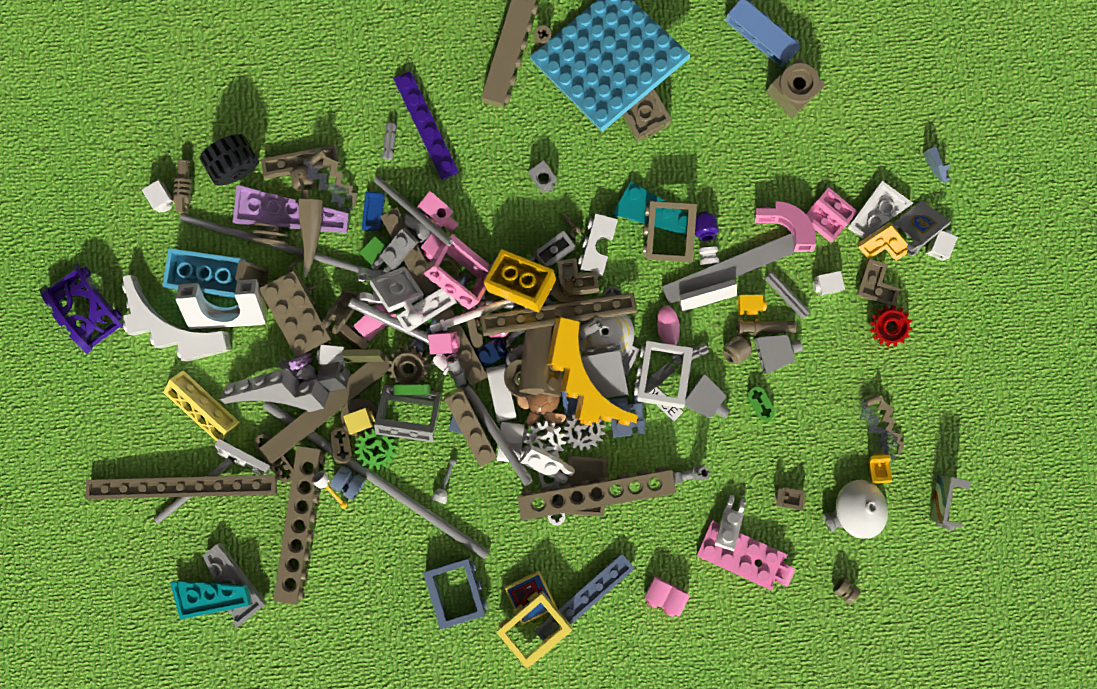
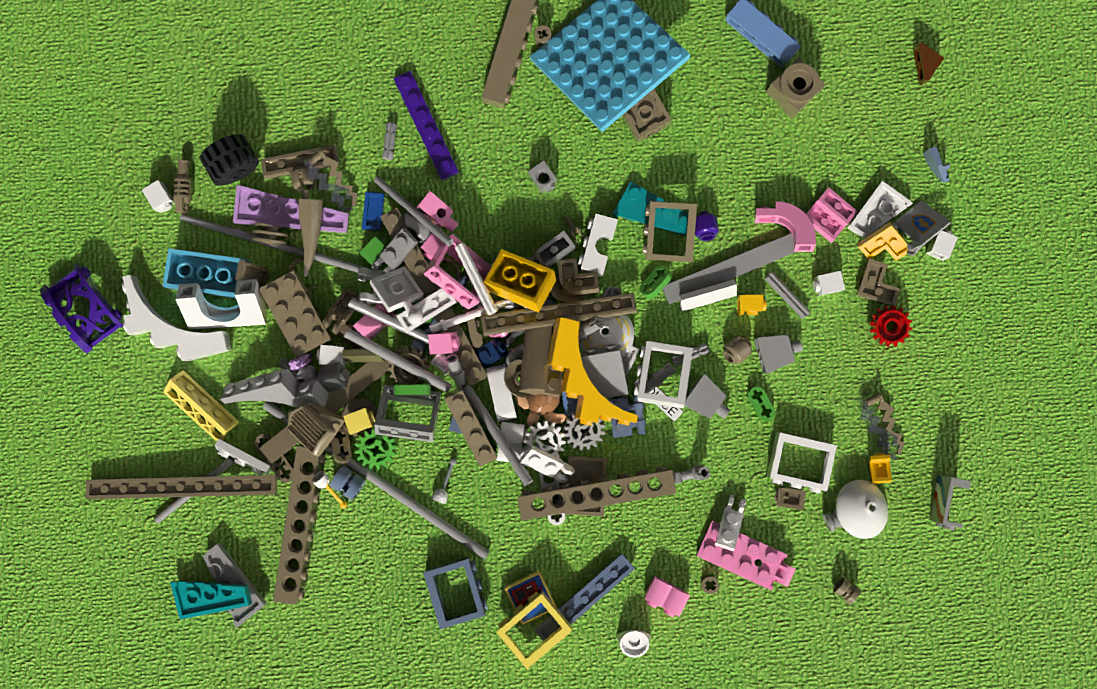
(314, 427): none -> dark tan piece
(398, 360): none -> light grey piece
(476, 279): none -> white axle
(634, 642): none -> white piece
(655, 282): none -> bright green beam
(668, 325): bright pink arm -> none
(708, 255): white wheel -> none
(709, 578): none -> dark tan bush
(756, 327): dark tan pin -> none
(815, 487): none -> white window
(926, 62): none -> reddish brown slope

